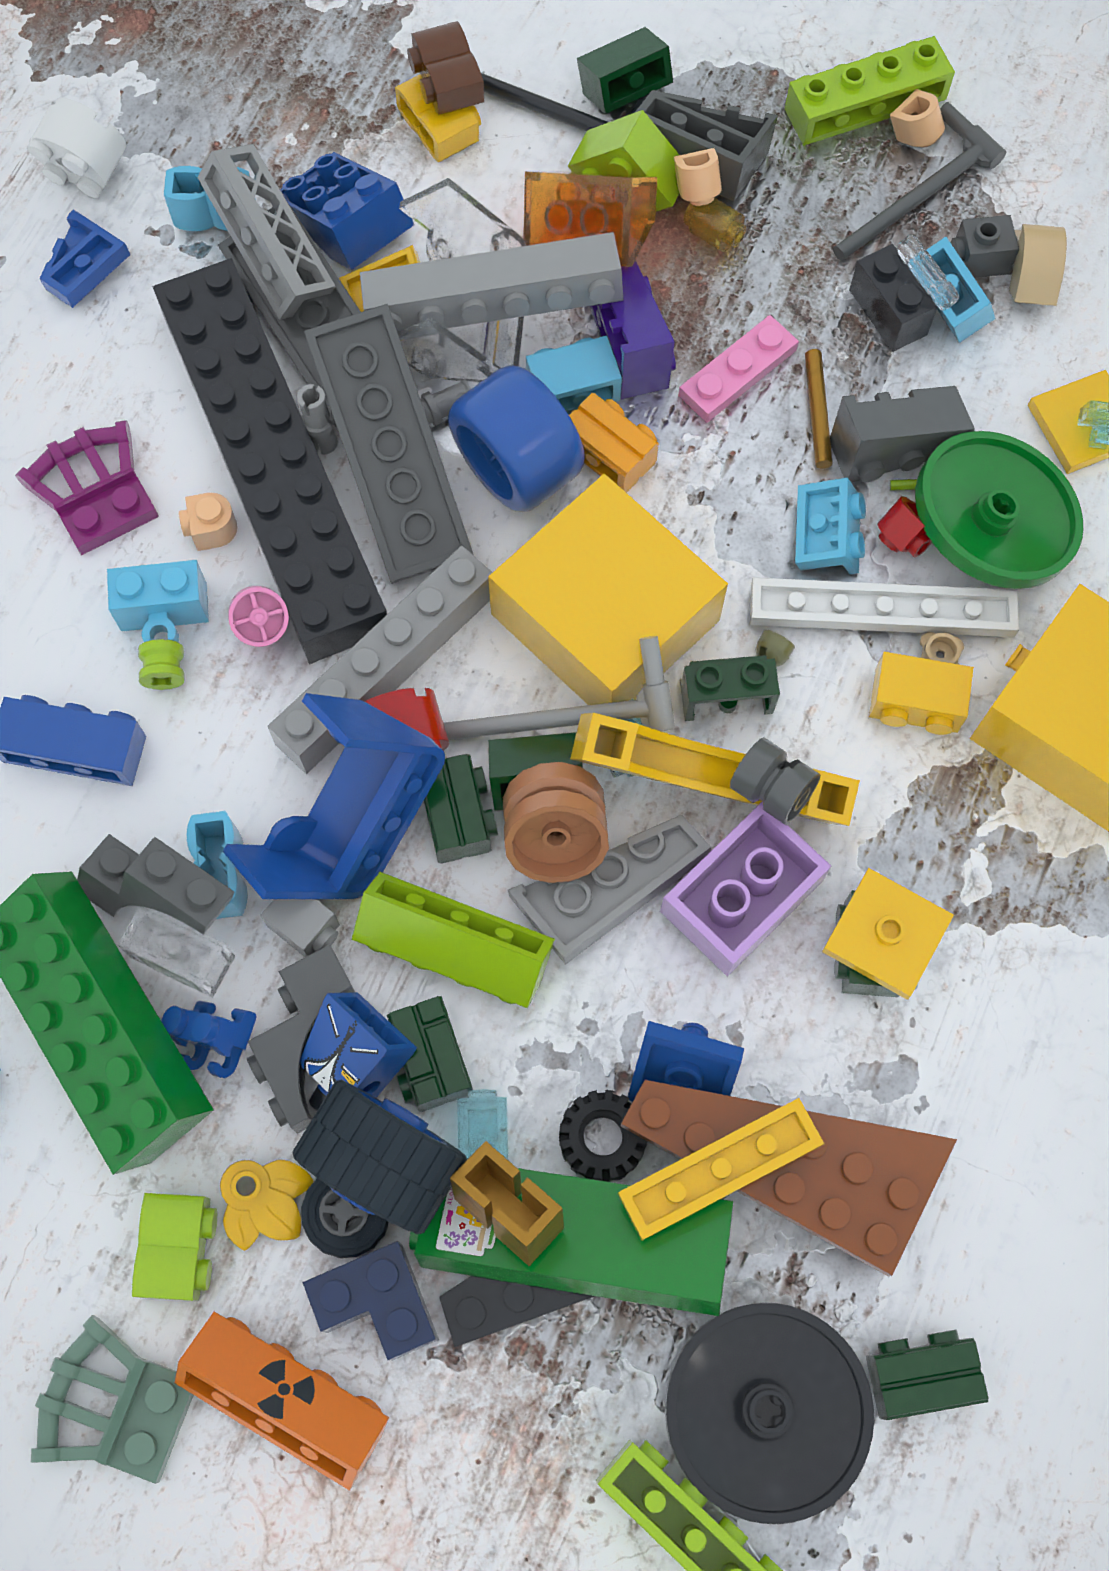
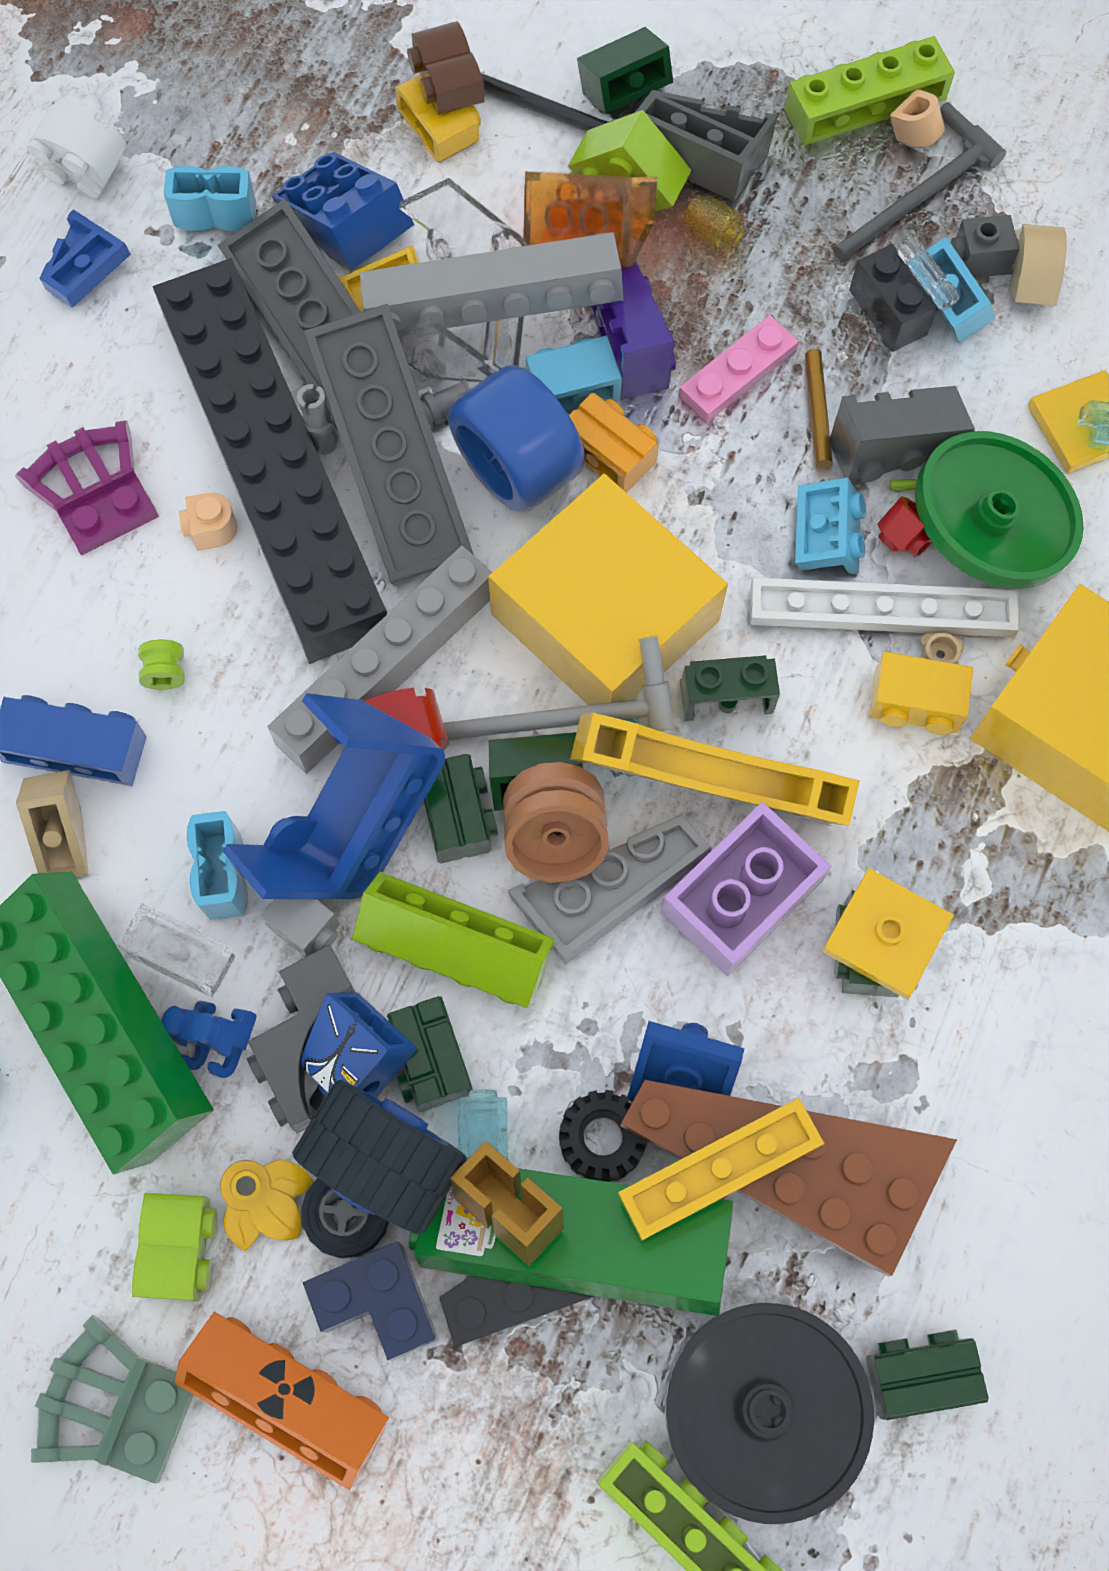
(53, 823): none -> tan slope
(153, 879): dark grey arch -> none
(158, 597): medium azure brick -> none
(255, 229): light grey fence -> none
(258, 616): bright pink wheel -> none
(698, 176): light nougat plate -> none
(769, 777): dark grey wheel -> none
(774, 646): olive hinge -> none

